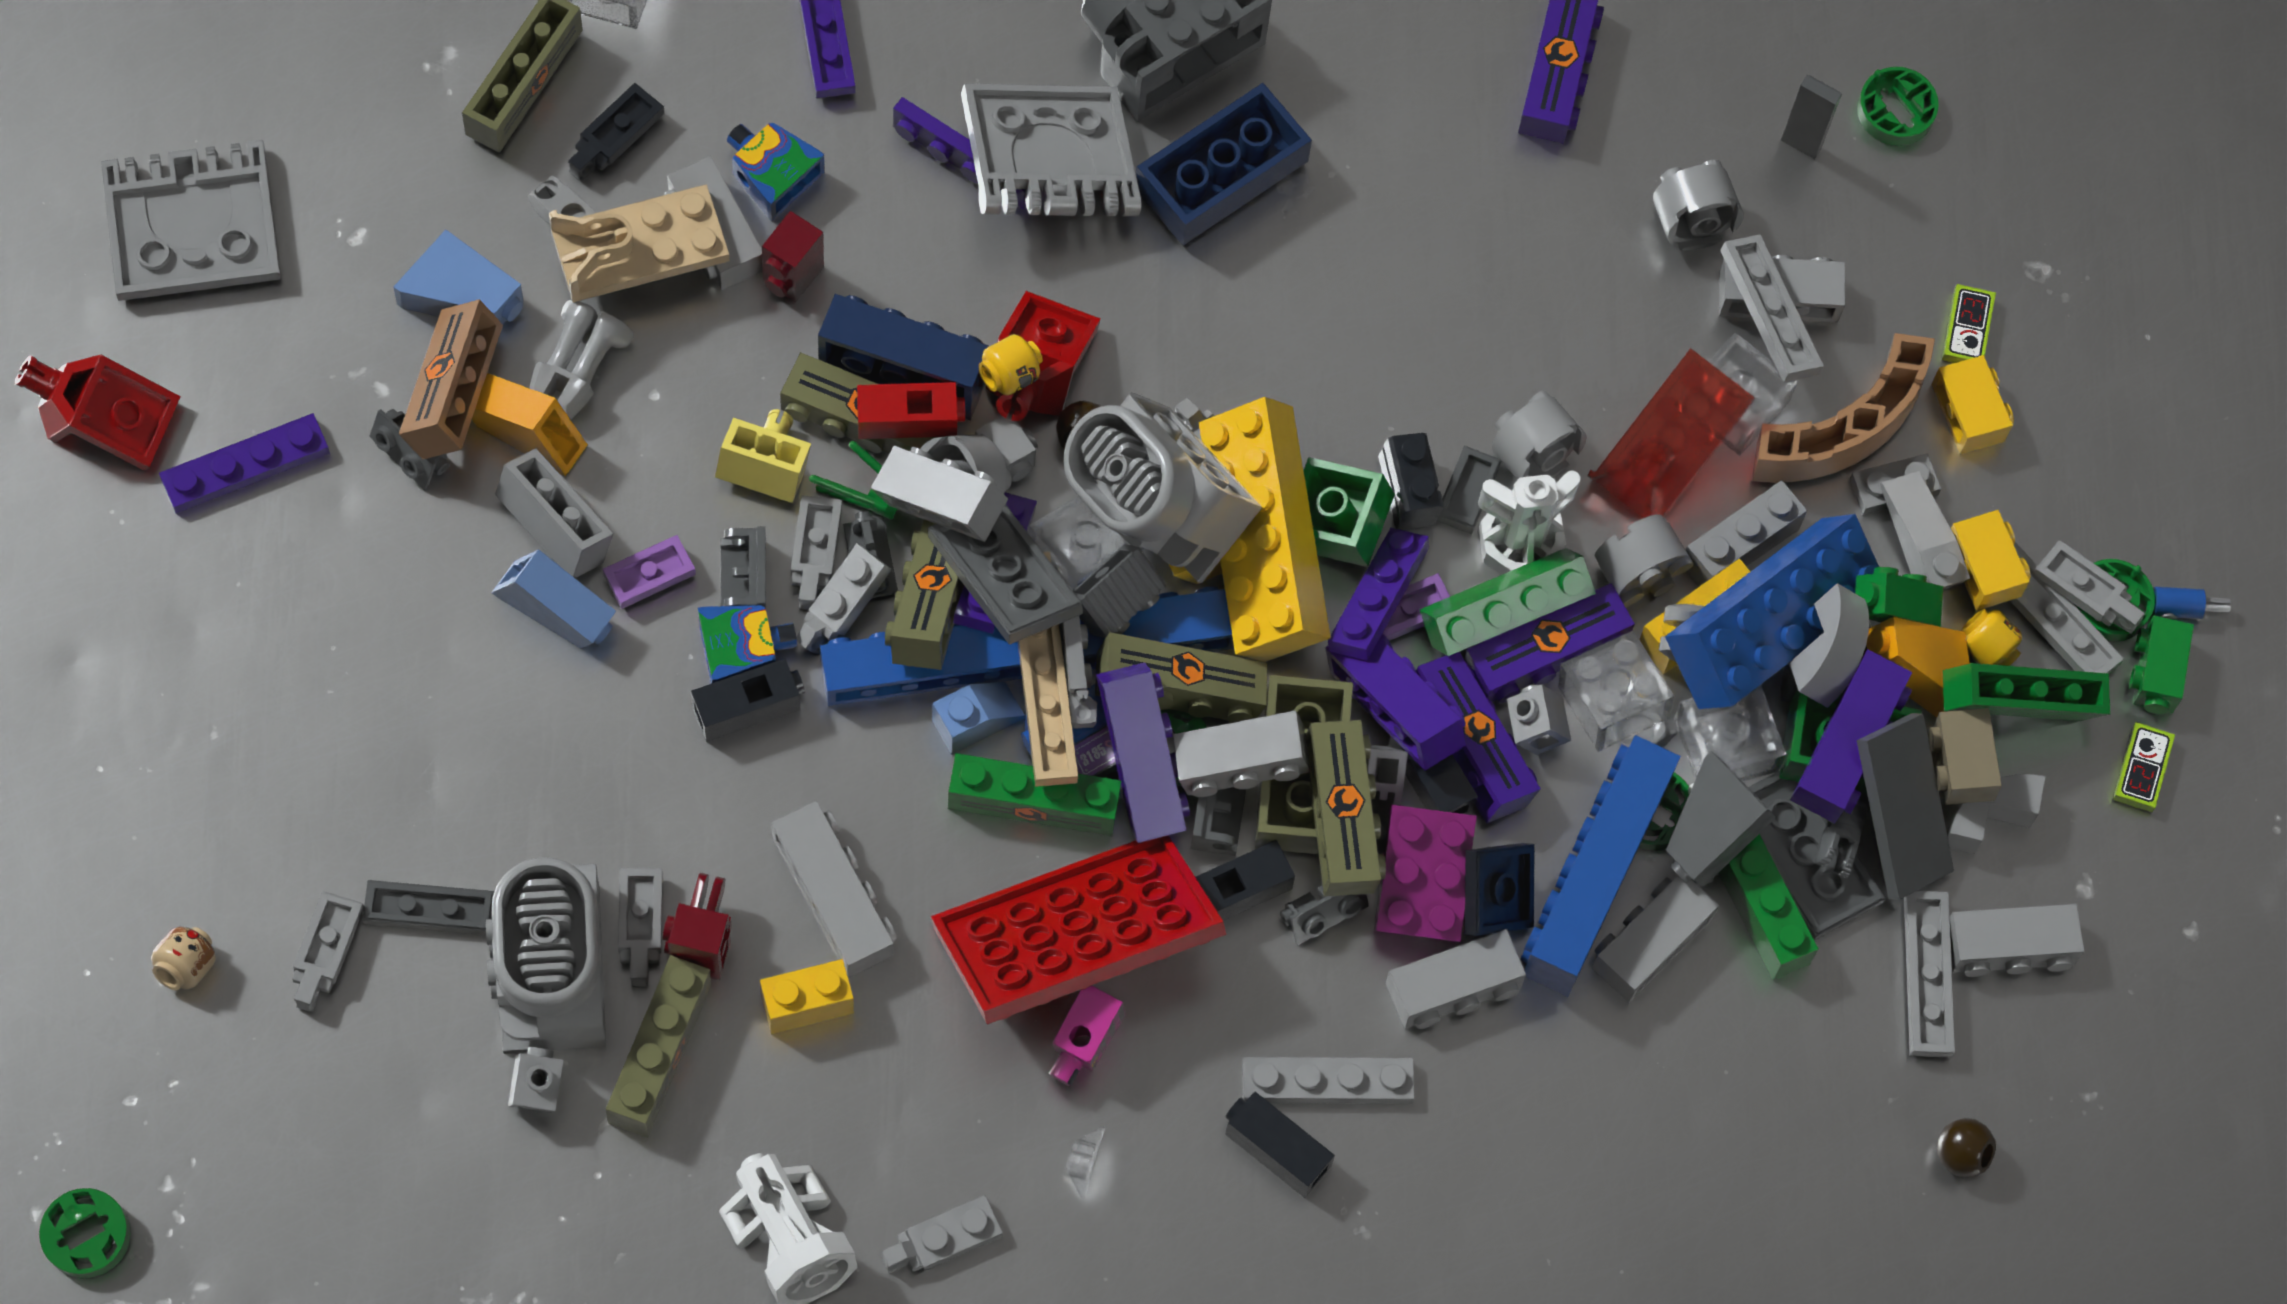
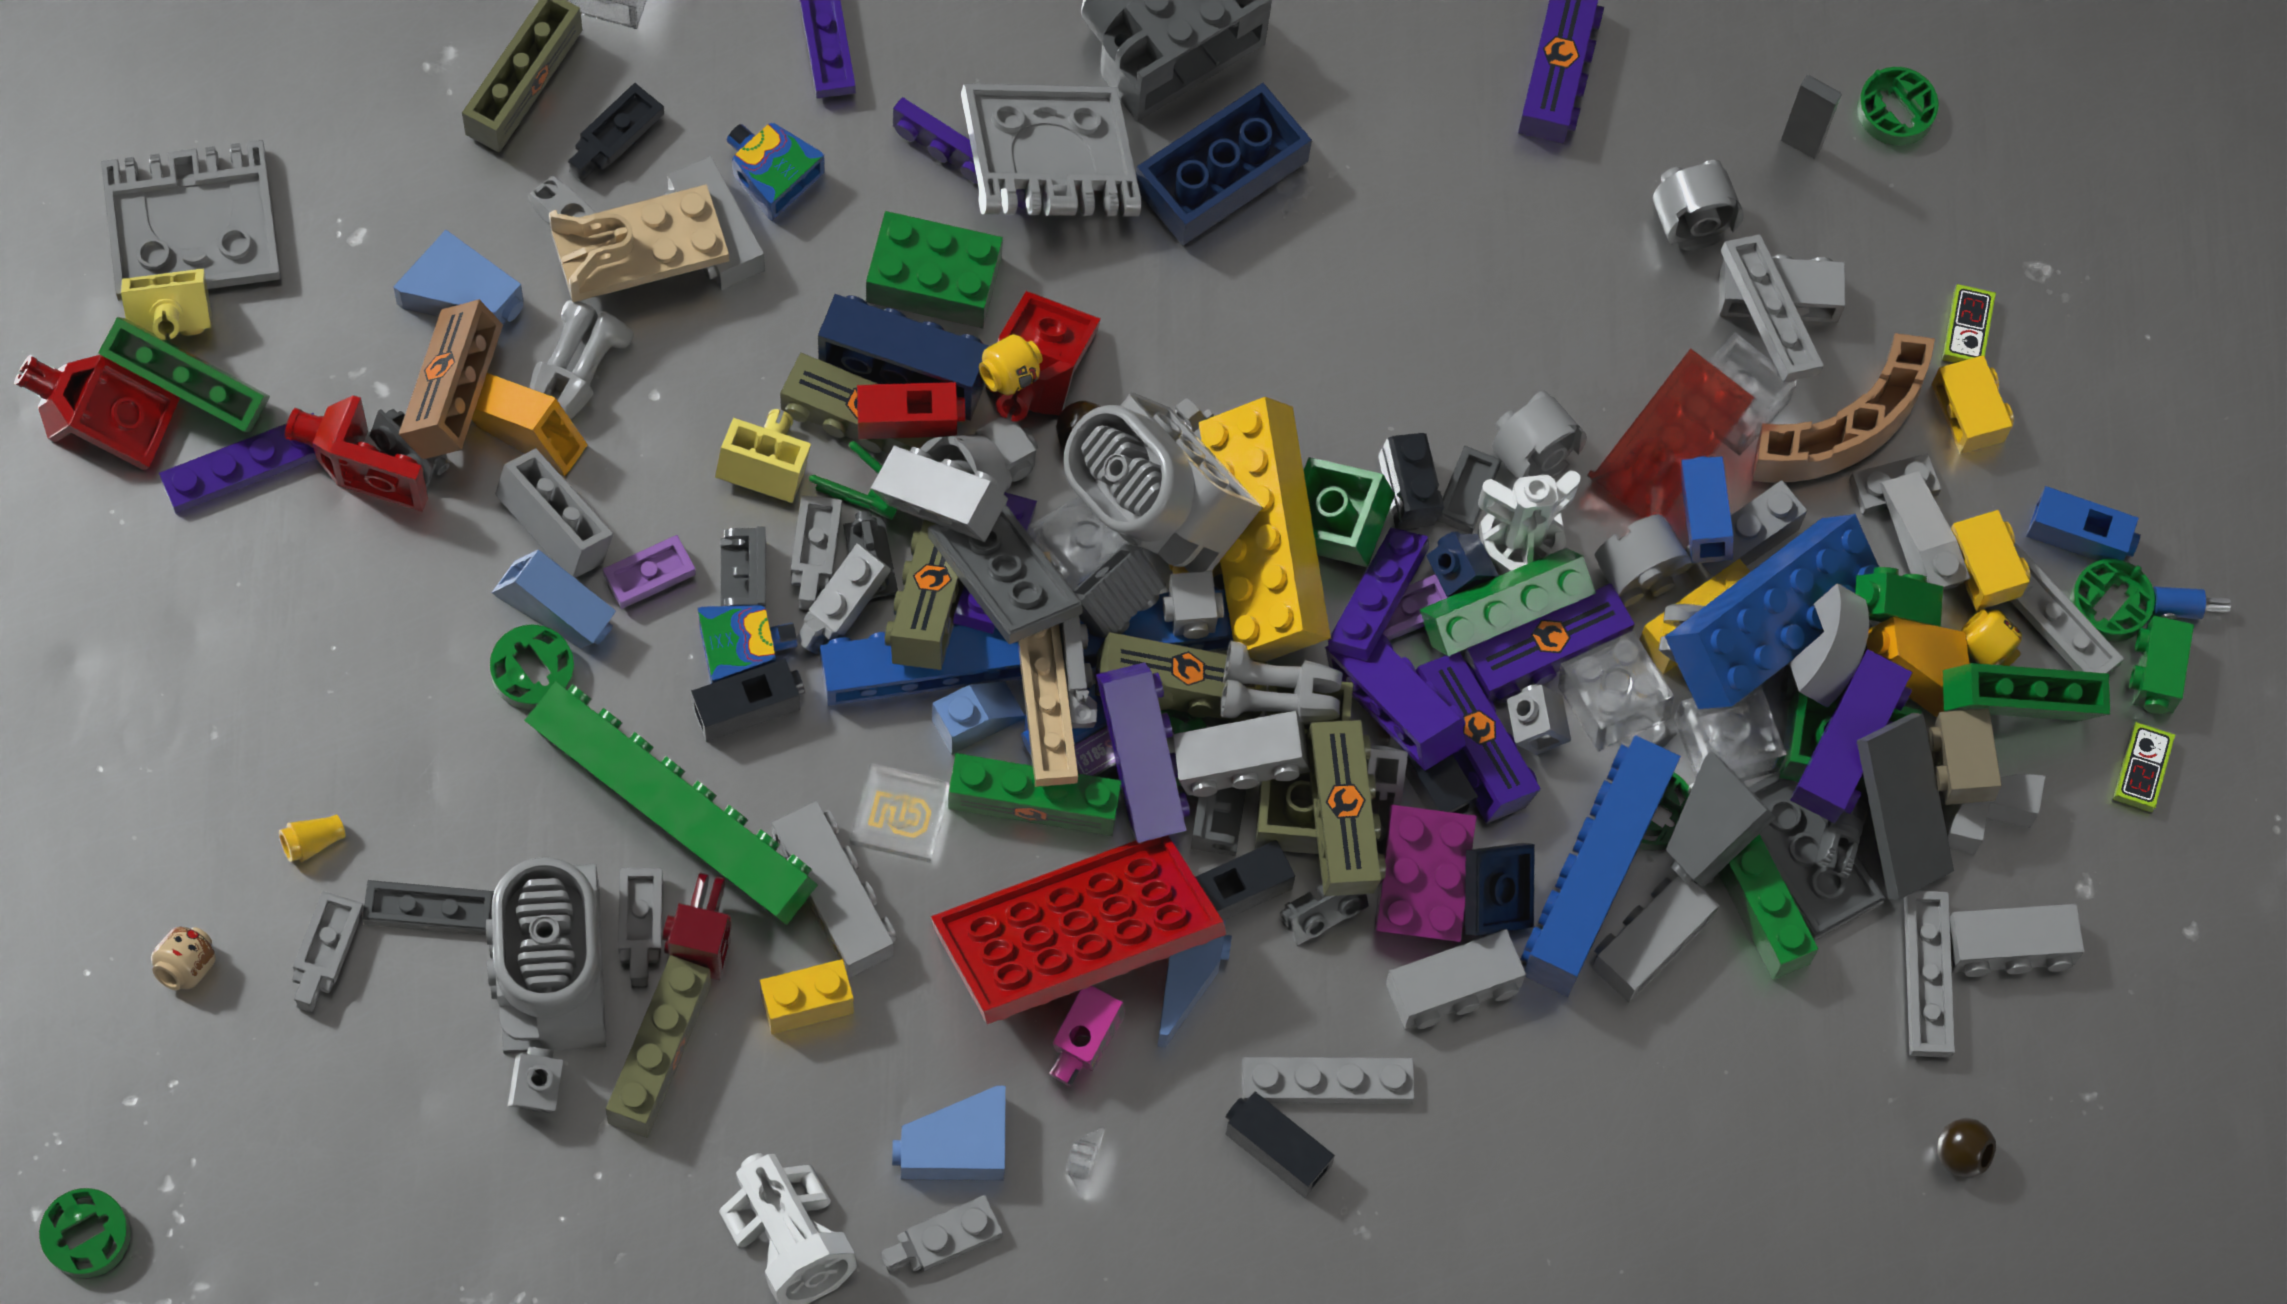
(168, 303): none -> light yellow brick
(184, 374): none -> green brick
(309, 837): none -> yellow cone
(353, 463): none -> red plate
(516, 678): none -> green piece
(671, 802): none -> green brick
(792, 257): dark red brick -> none
(900, 813): none -> clear tile
(934, 269): none -> green brick
(956, 1141): none -> medium blue slope
(1187, 980): none -> medium blue slope
(1193, 604): none -> light grey brick
(1305, 679): none -> light grey piece
(1461, 562): none -> dark blue brick
(1707, 509): none -> blue brick
(2083, 526): none -> blue brick
(2088, 587): light grey hinge -> none

